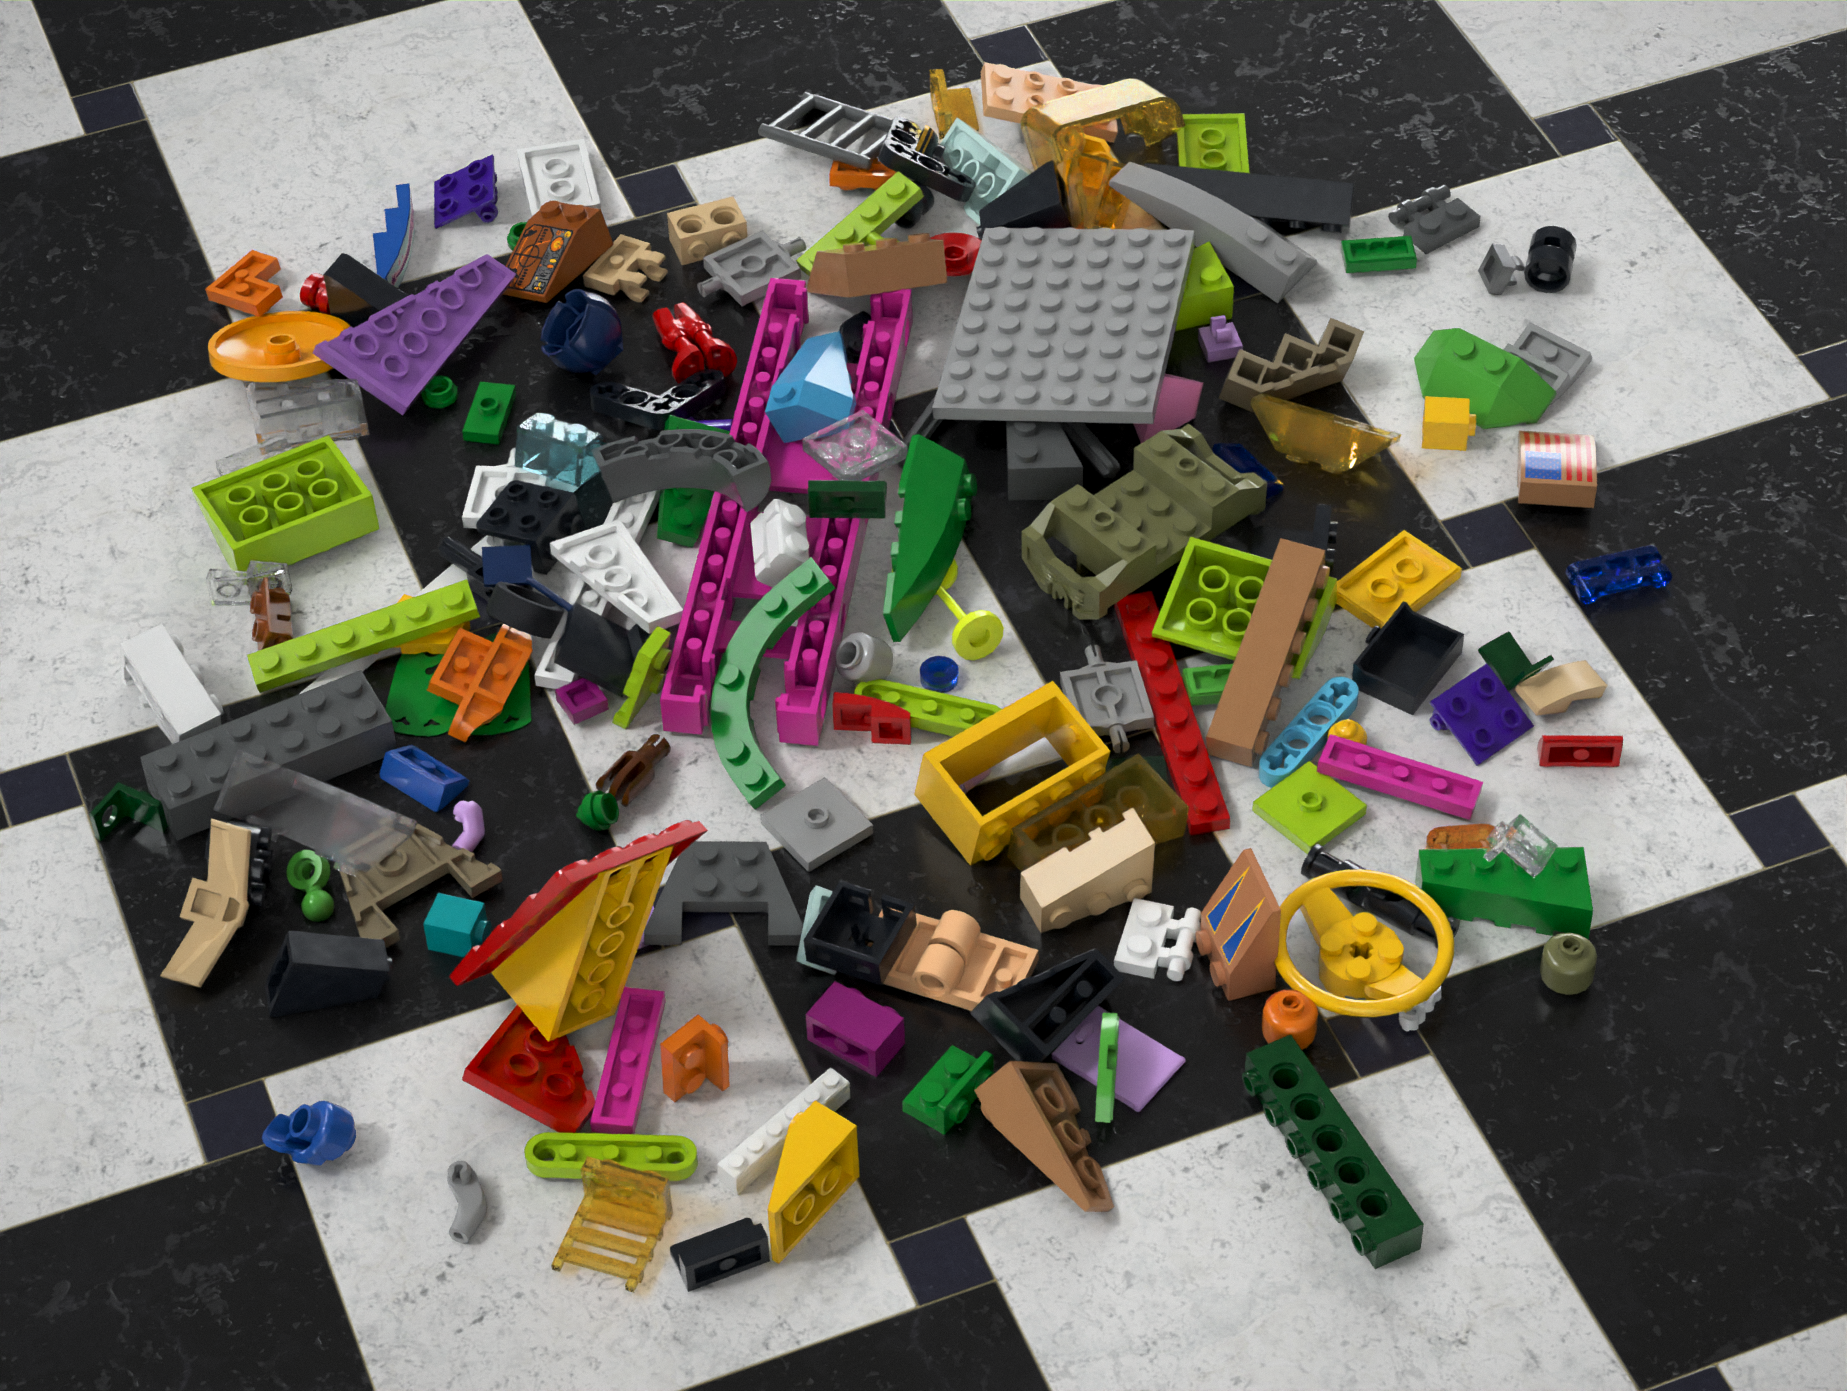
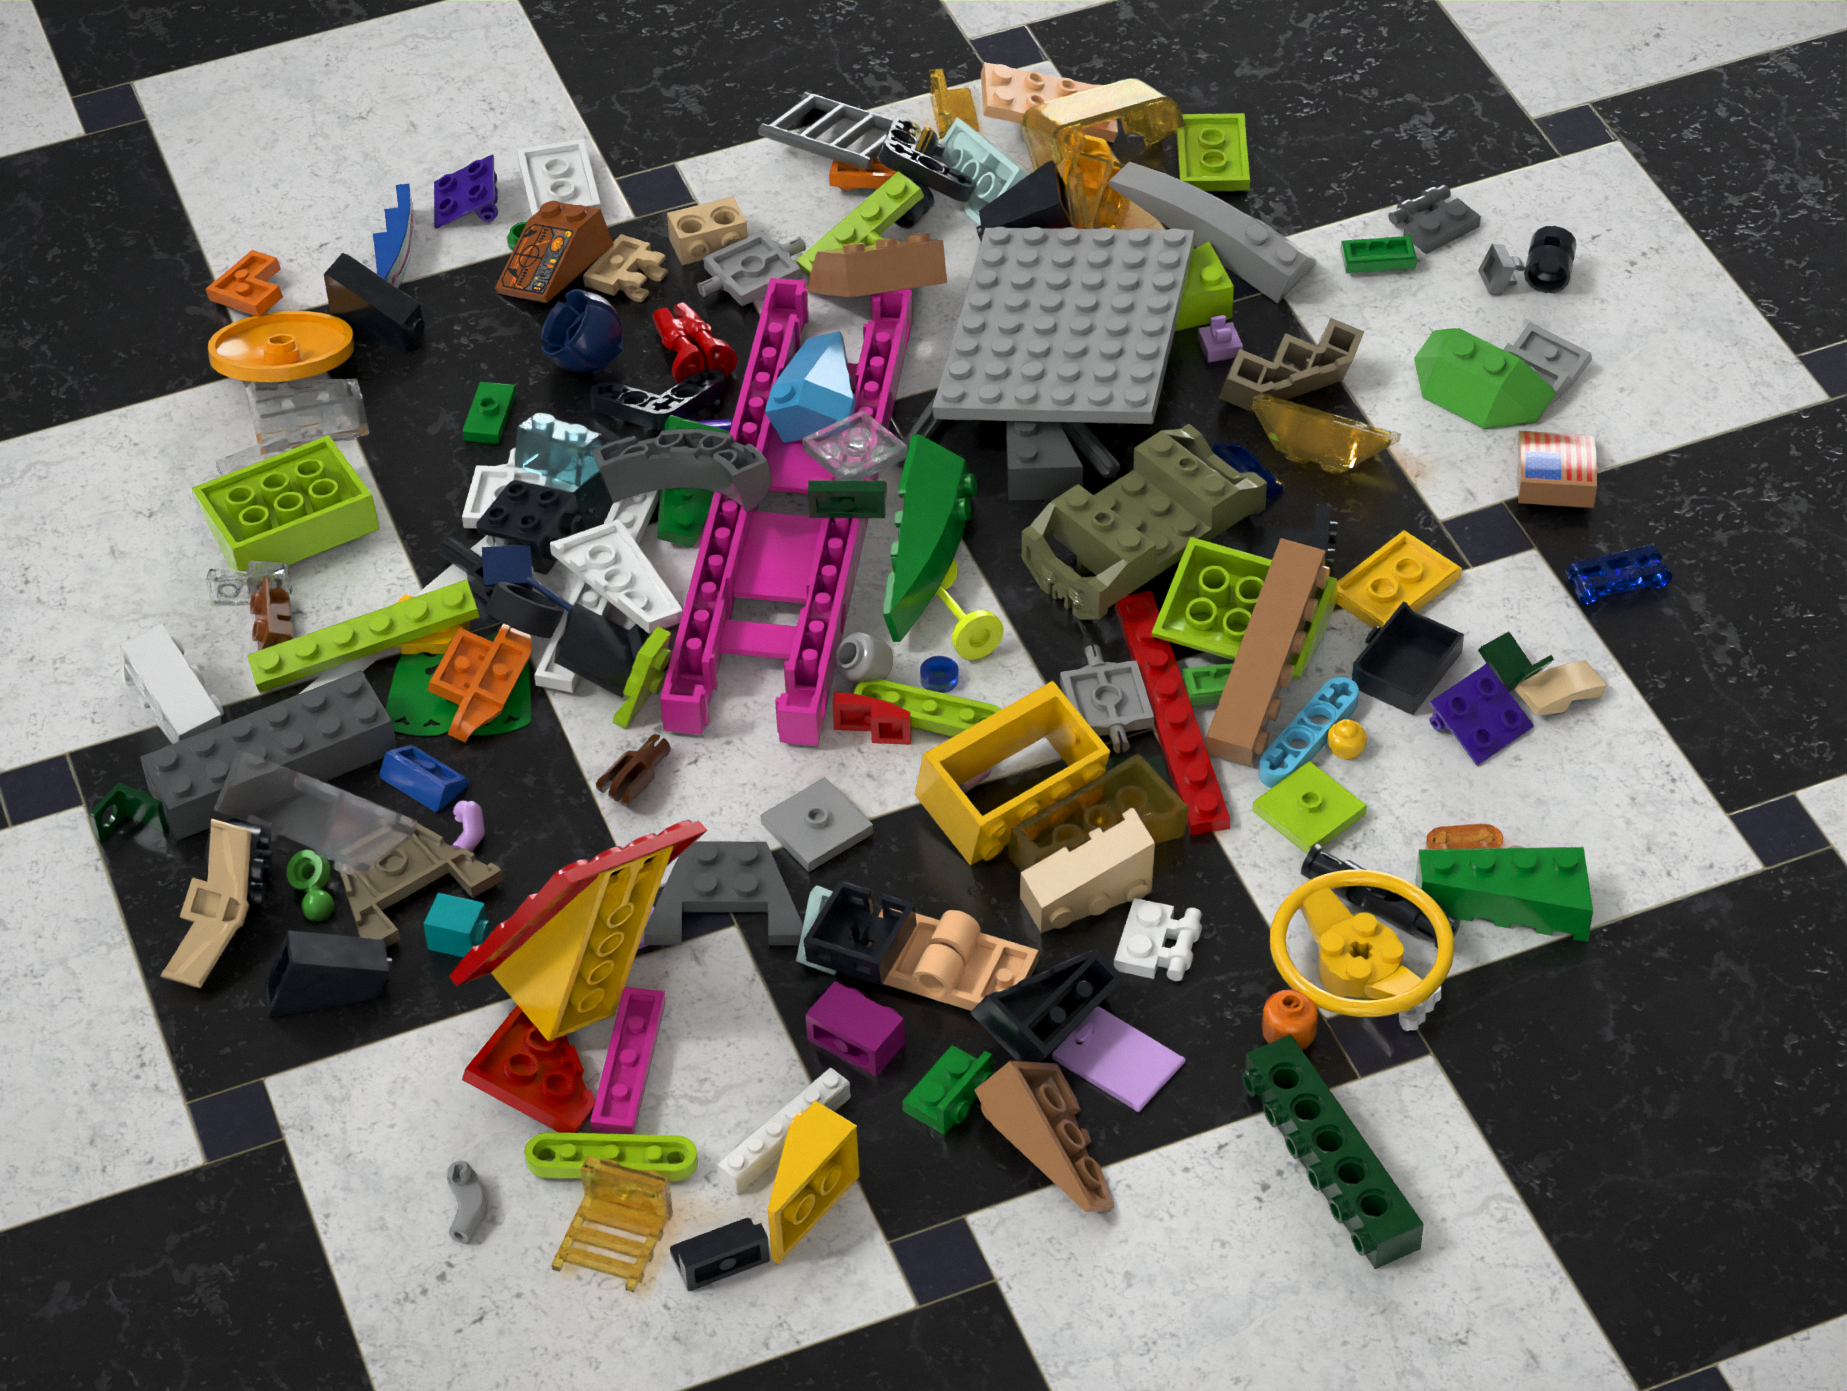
(312, 1133): blue head -> none
(314, 293): red wheel -> none
(414, 338): medium lavender wing -> none
(440, 392): green plate -> none
(581, 700): magenta plate -> none
(598, 810): green plate -> none
(691, 1056): orange bracket -> none
(739, 674): plate -> none
(779, 541): white brick -> none
(851, 332): black arm -> none
(959, 252): red dish -> none
(1107, 1067): bright green tile -> none
(1175, 406): bright pink slope -> none
(1241, 930): nougat slope -> none
(1274, 197): black brick -> none
(1400, 776): dark pink plate -> none
(1447, 423): yellow brick -> none
(1522, 843): clear bracket -> none
(1568, 963): olive head -> none
(1579, 750): red slope -> none

